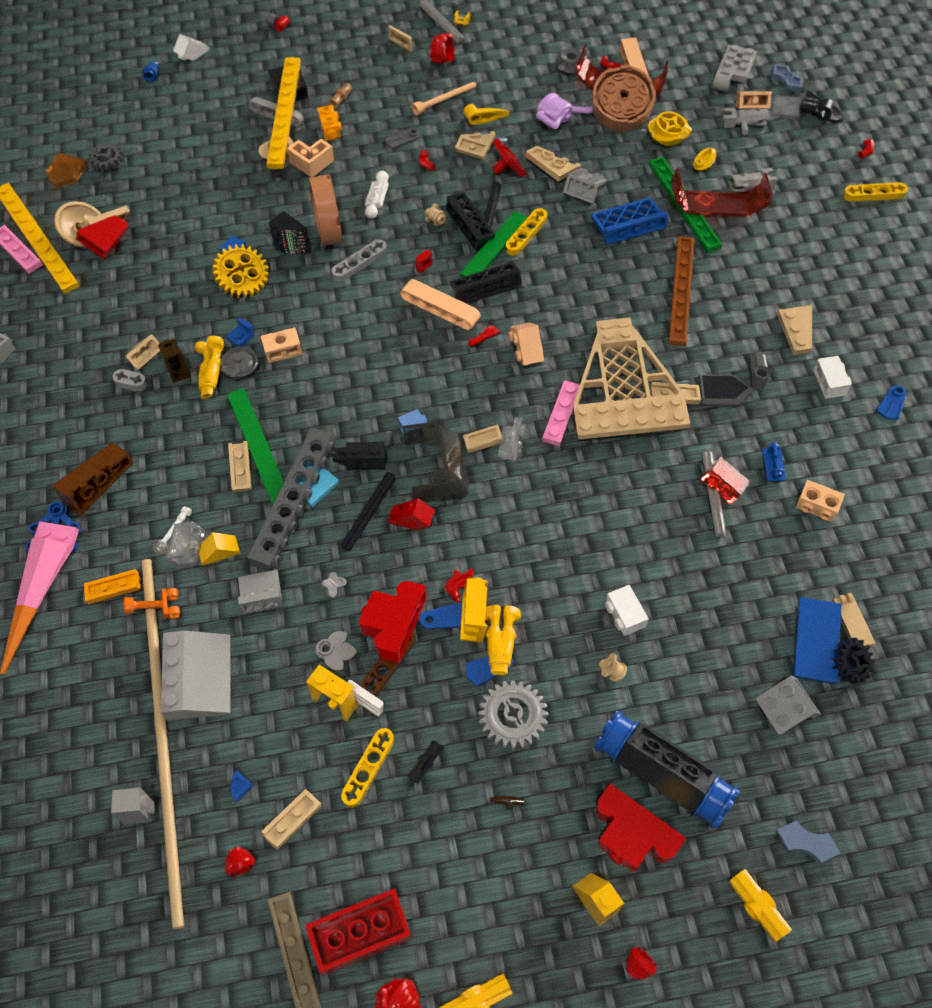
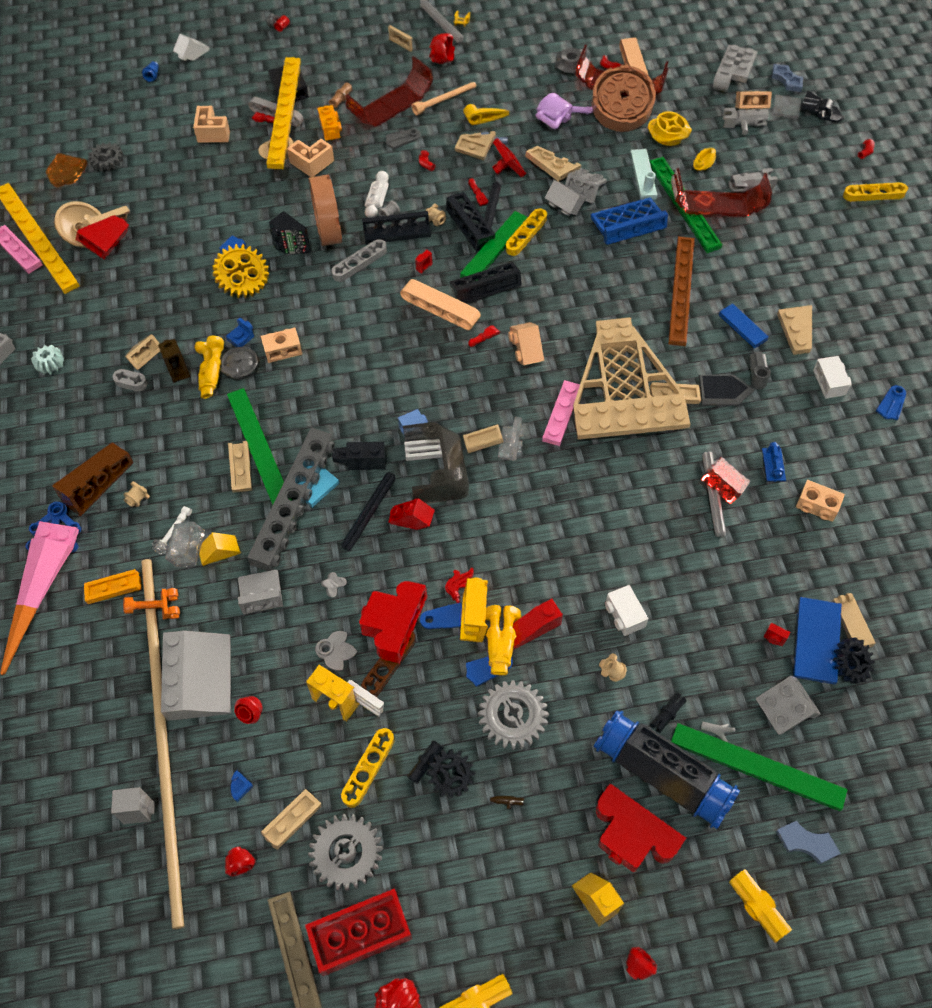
(47, 359): none -> light aqua gear
(135, 495): none -> tan brick
(210, 128): none -> light nougat brick
(248, 709): none -> red cone
(259, 117): none -> red piece
(331, 870): none -> light grey gear
(391, 209): none -> light grey bush
(397, 100): none -> clear red windscreen
(397, 231): none -> black fence
(423, 447): none -> white tile
(454, 765): none -> black gear
(480, 197): none -> red piece
(537, 622): none -> red slope
(565, 198): none -> light grey brick
(643, 174): none -> light aqua piece
(668, 712): none -> black pin
(717, 729): none -> light grey bar
(743, 326): none -> blue tile
(759, 767): none -> green tile
(776, 635): none -> red plate

